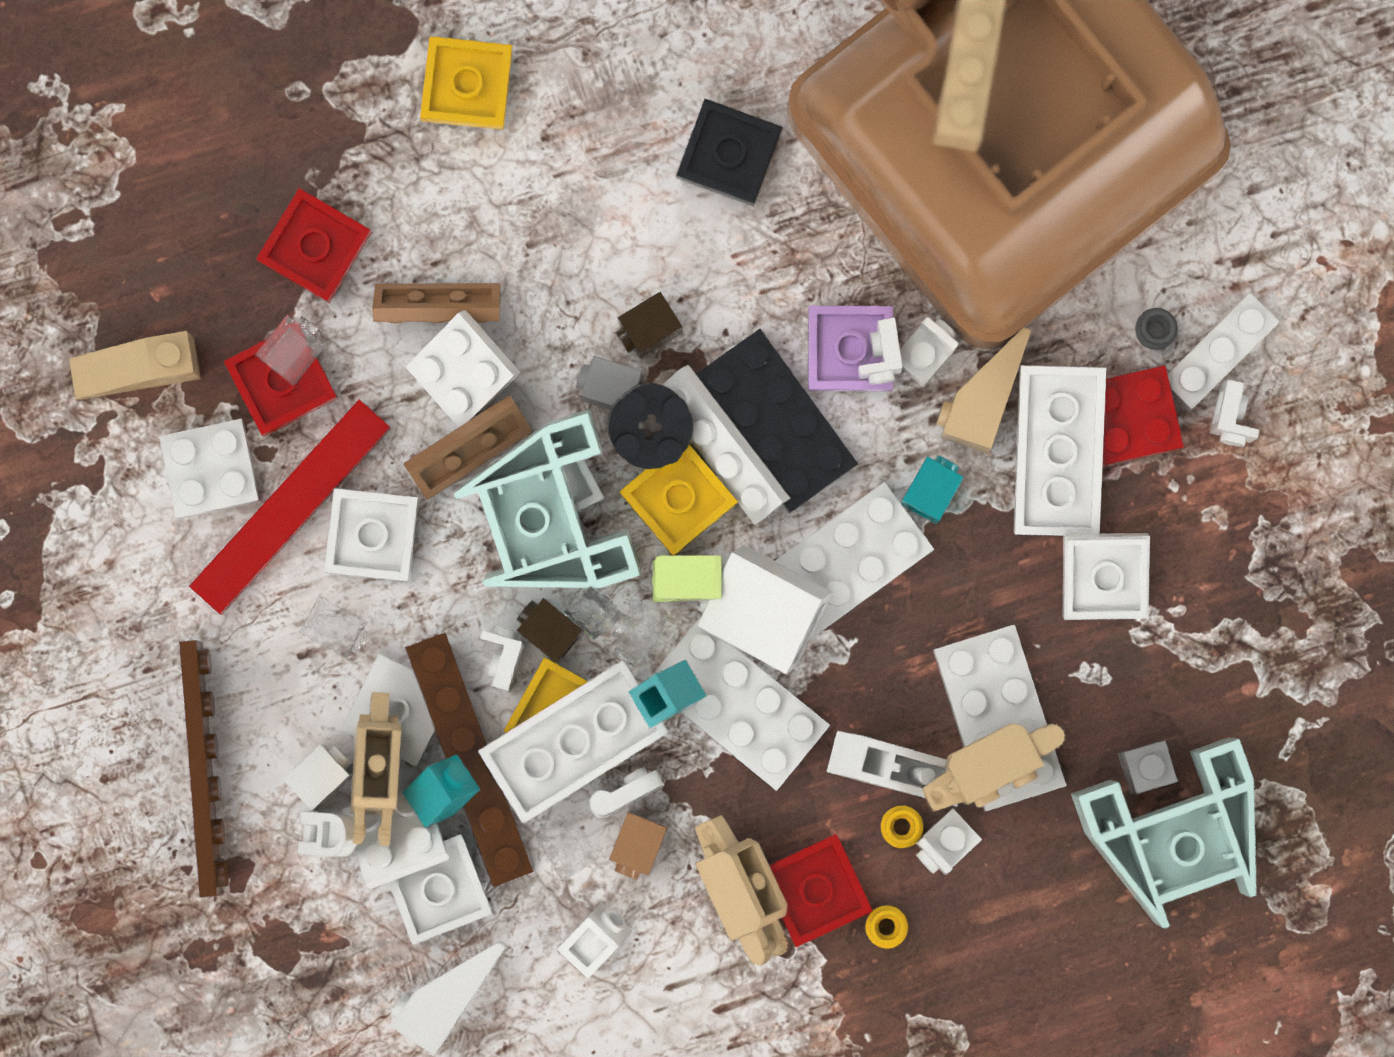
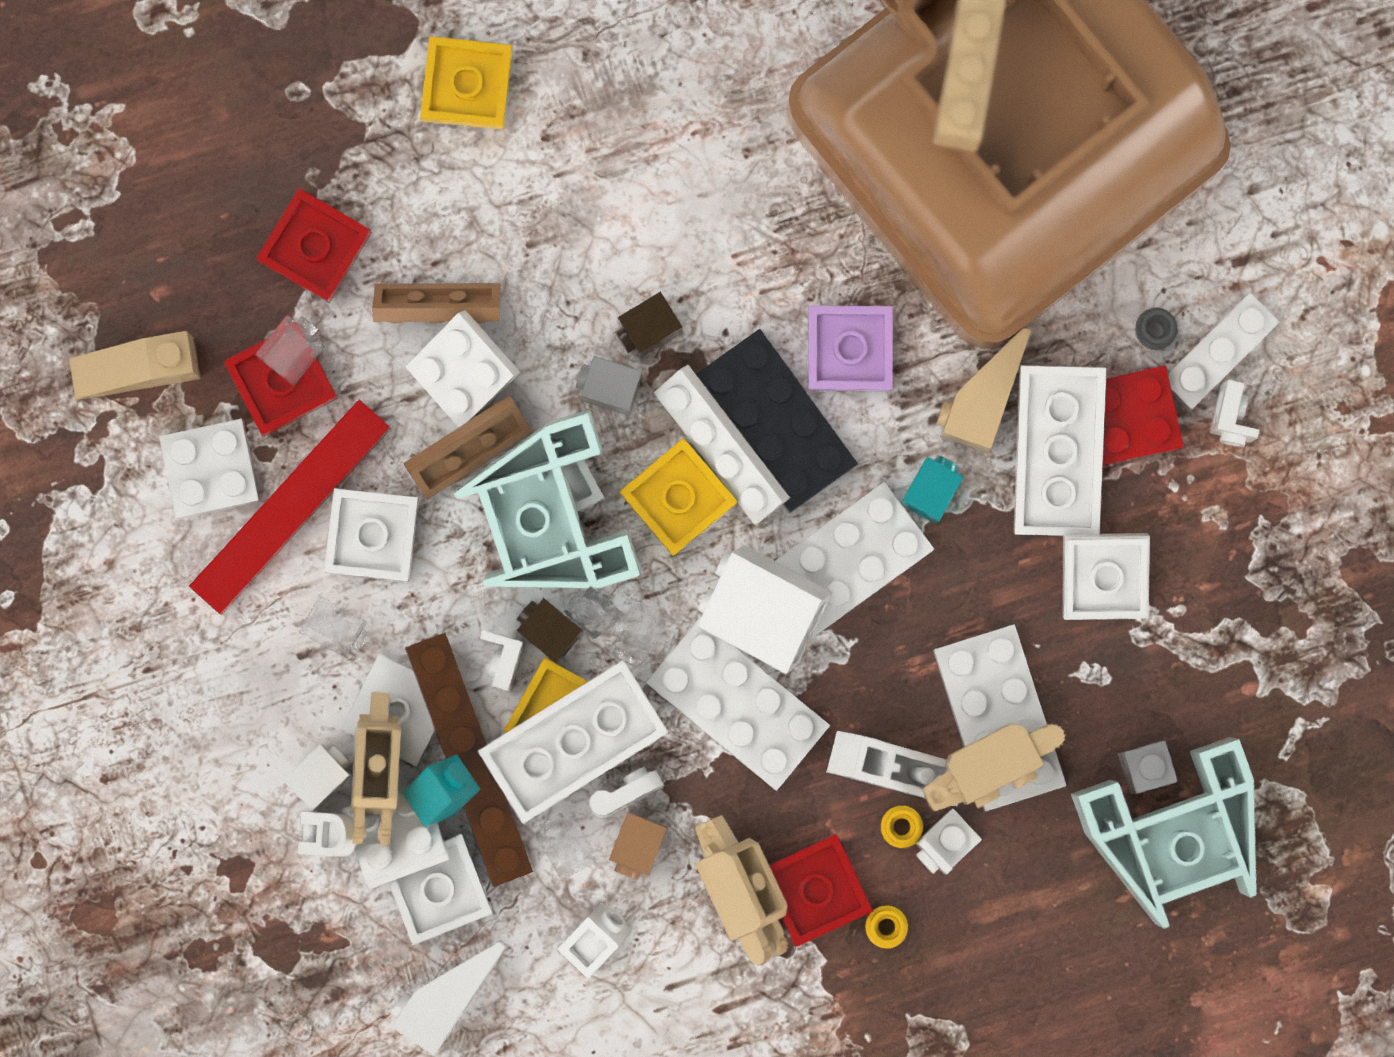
(205, 787): reddish brown plate -> none
(665, 445): black plate -> none
(667, 693): teal brick -> none
(686, 578): yellowish green slope -> none
(729, 152): black plate -> none
(884, 345): white bracket -> none
(928, 350): white bracket -> none

